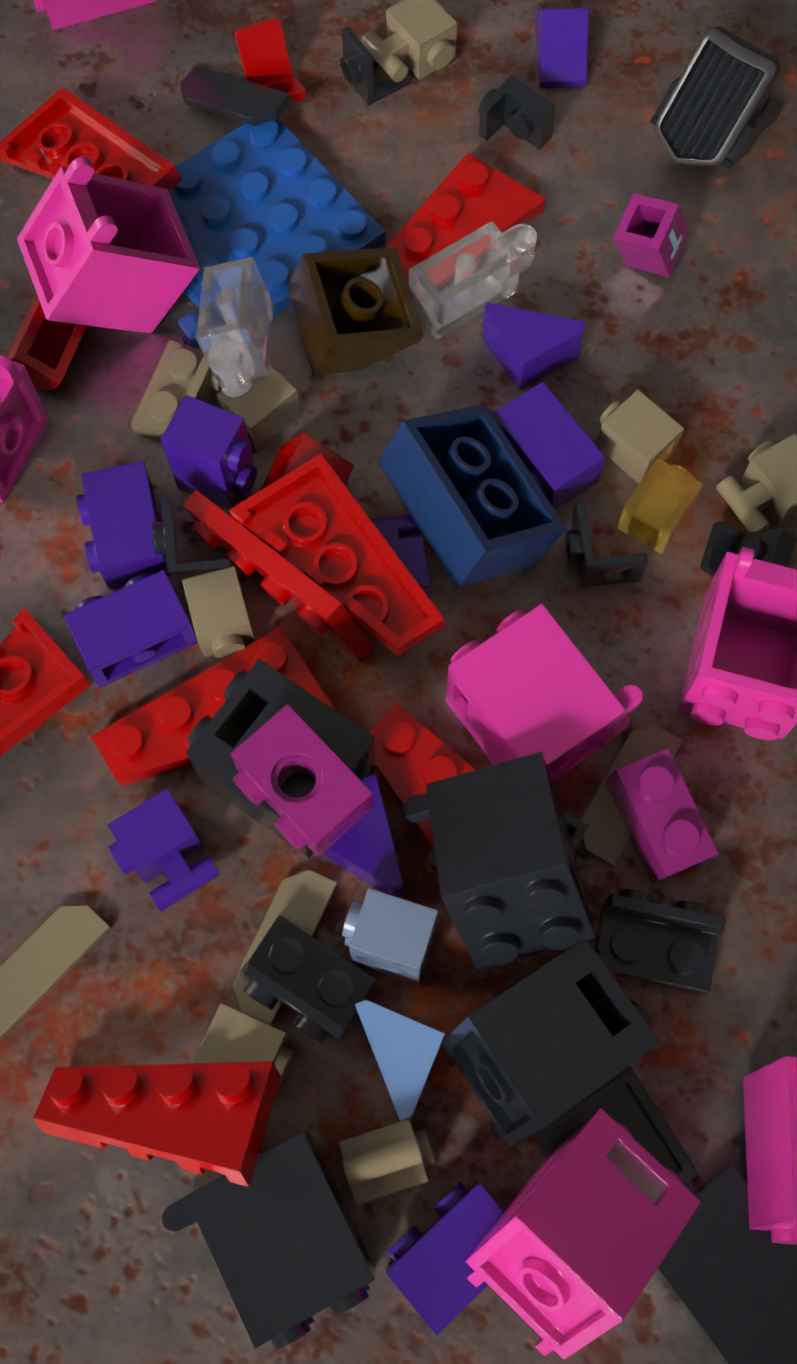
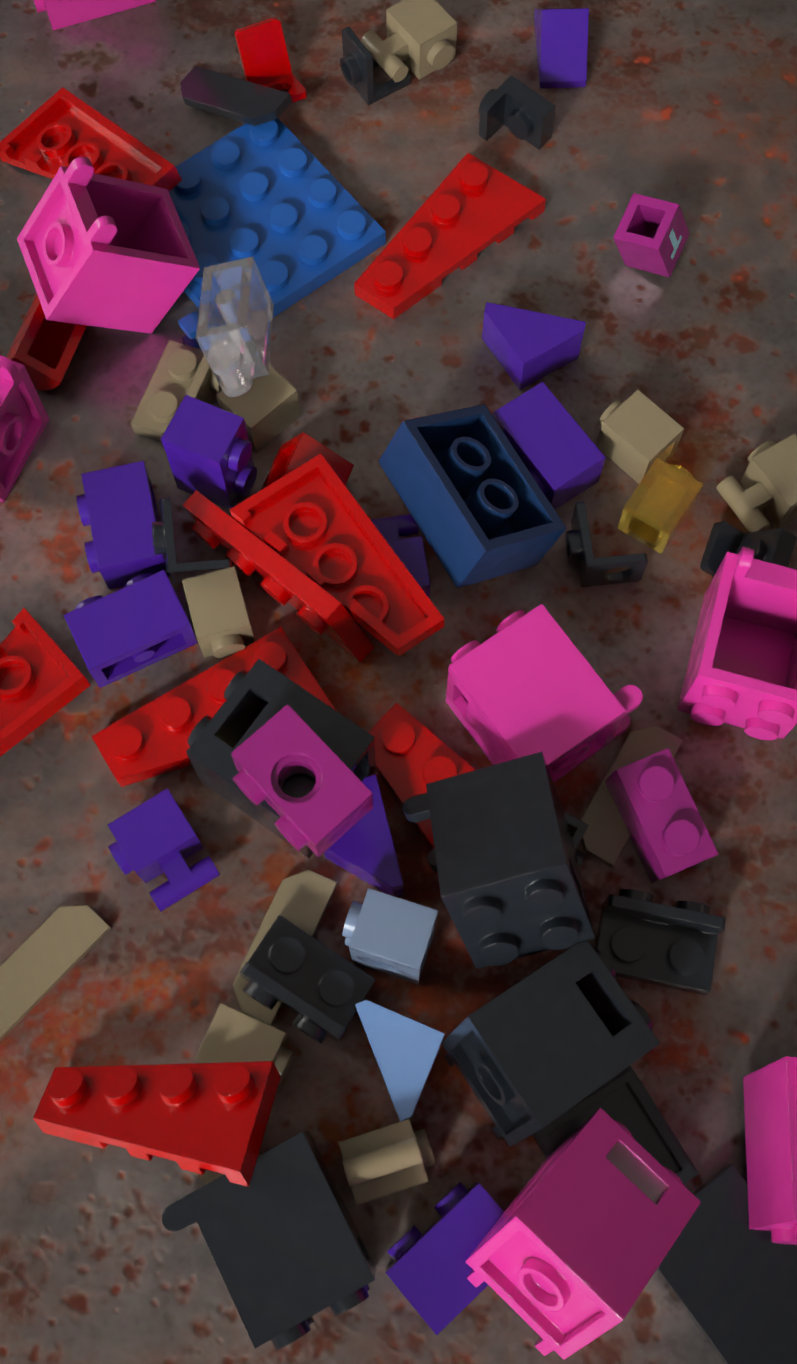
(352, 308): dark brown slope -> none
(469, 273): clear brick -> none
(719, 102): black piece -> none

